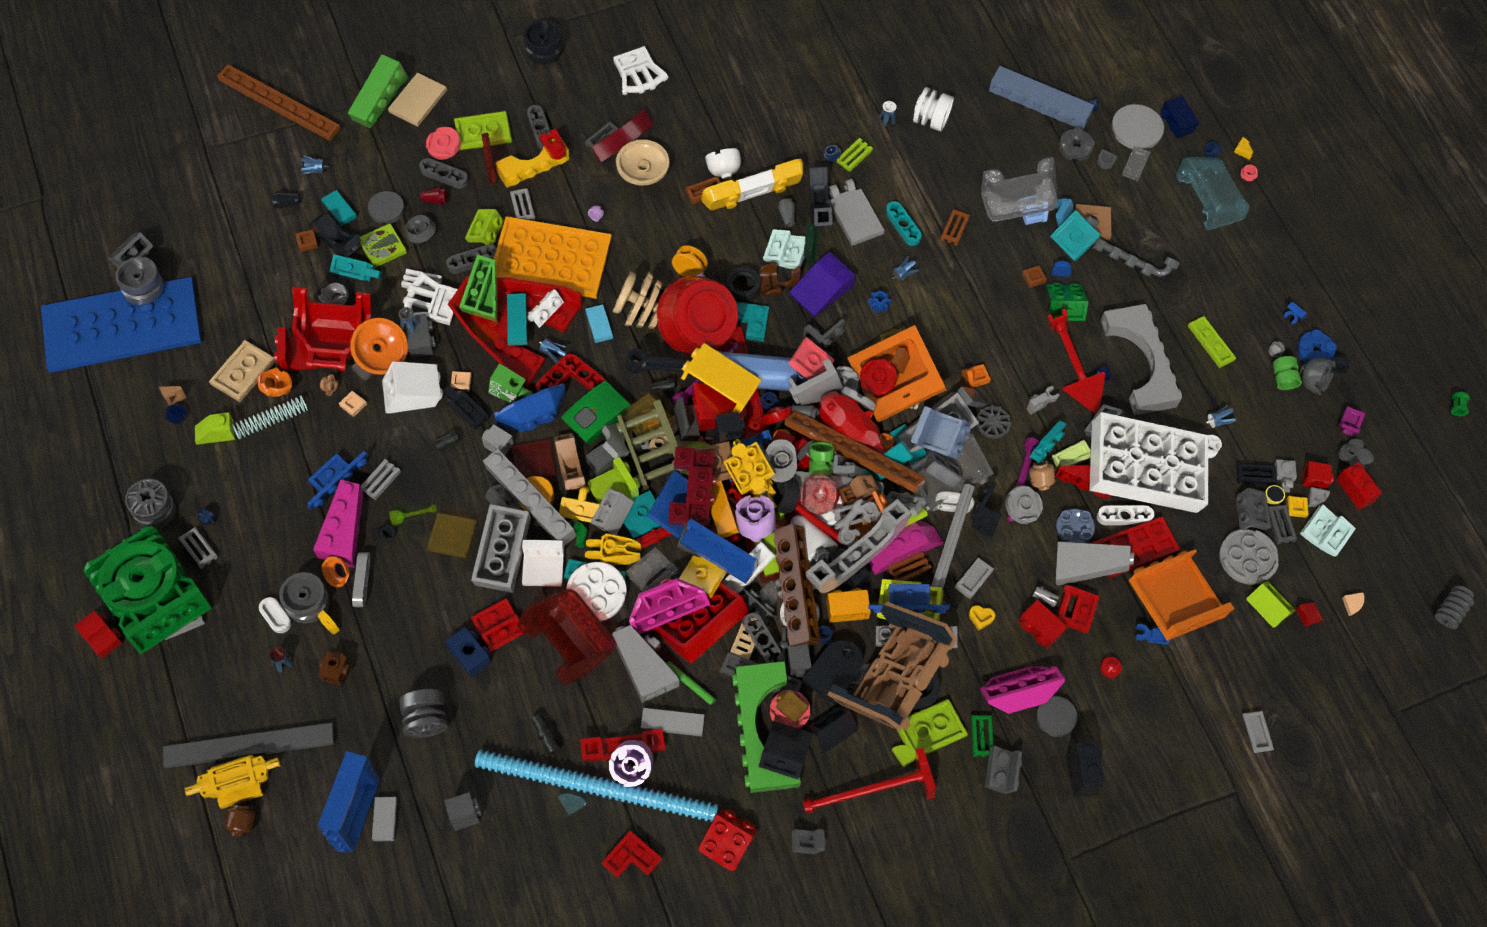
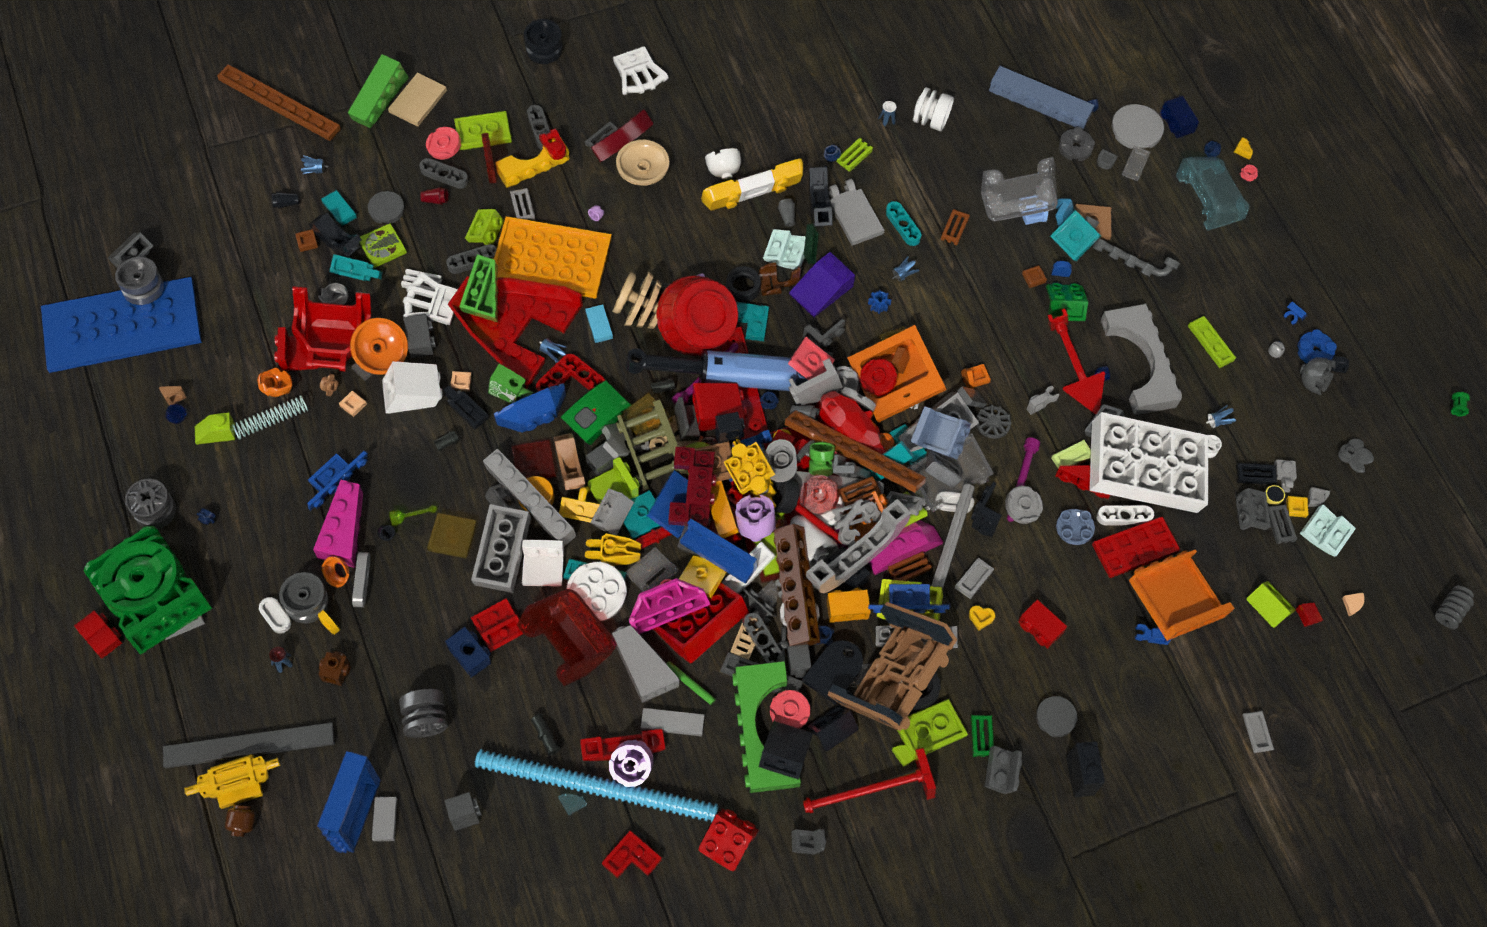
(206, 559): light grey tile -> none
(241, 371): tan tile -> none
(372, 479): light grey tile -> none
(407, 316): piece -> none
(420, 229): dark grey hat -> none
(497, 438): light grey brick -> none
(517, 319): teal tile -> none
(547, 307): white hinge -> none
(580, 531): green arm -> none
(653, 643): light grey tile -> none
(689, 261): light orange head -> none
(696, 196): dark orange tile -> none
(722, 375): yellow panel -> none
(776, 414): red hat -> none
(791, 706): pearl gold brick -> none
(863, 486): medium nougat slope -> none
(1022, 688): dark pink wedge -> none
(1042, 475): medium nougat head -> none
(1045, 596): light grey pin -> none
(1048, 442): teal hinge -> none
(1083, 609): red plate -> none
(1089, 561): light grey slope -> none
(1110, 667): red tile -> none
(1249, 556): light grey tile -> none
(1287, 373): bright green wheel -> none
(1317, 475): red brick -> none
(1351, 421): magenta bracket -> none
(1359, 486): red brick -> none

